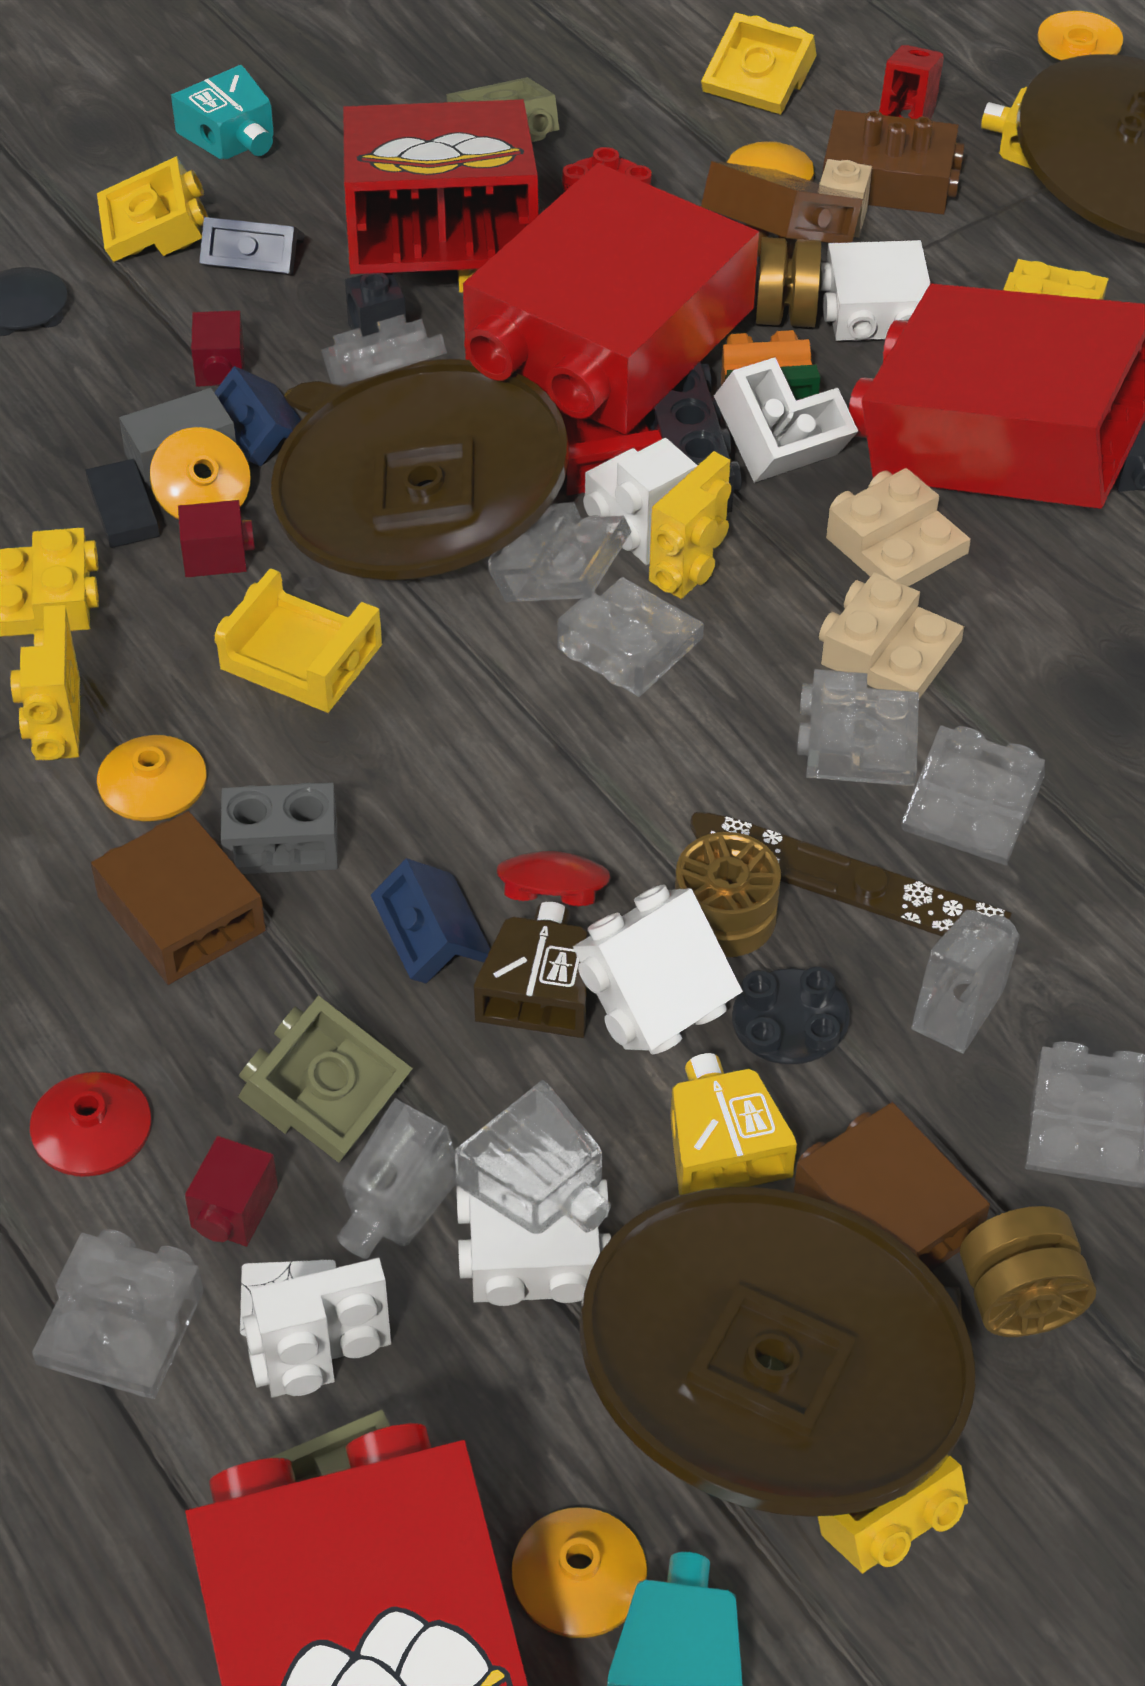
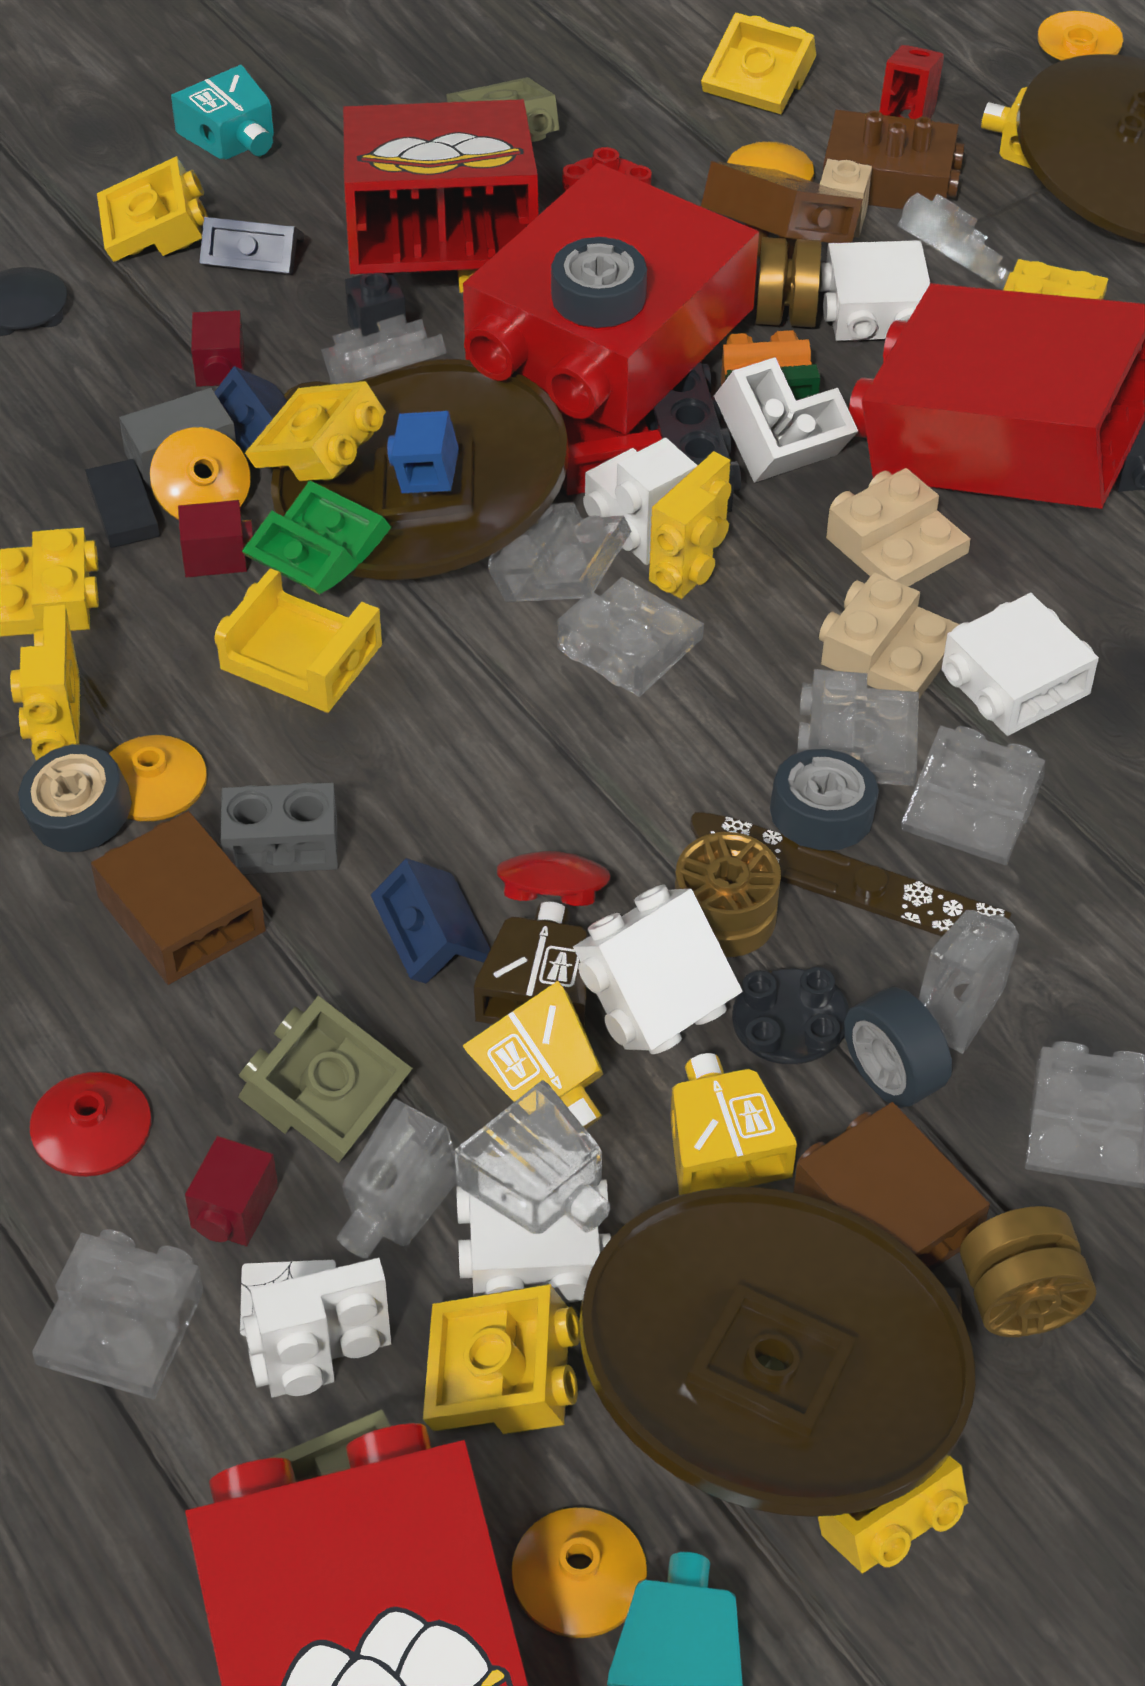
(75, 798): none -> black wheel
(317, 538): none -> green slope
(319, 430): none -> yellow plate
(424, 452): none -> blue brick
(501, 1361): none -> yellow plate
(538, 1044): none -> yellow torso
(598, 282): none -> black wheel
(823, 799): none -> black wheel
(898, 1047): none -> black wheel
(952, 233): none -> clear plate
(1019, 663): none -> white brick

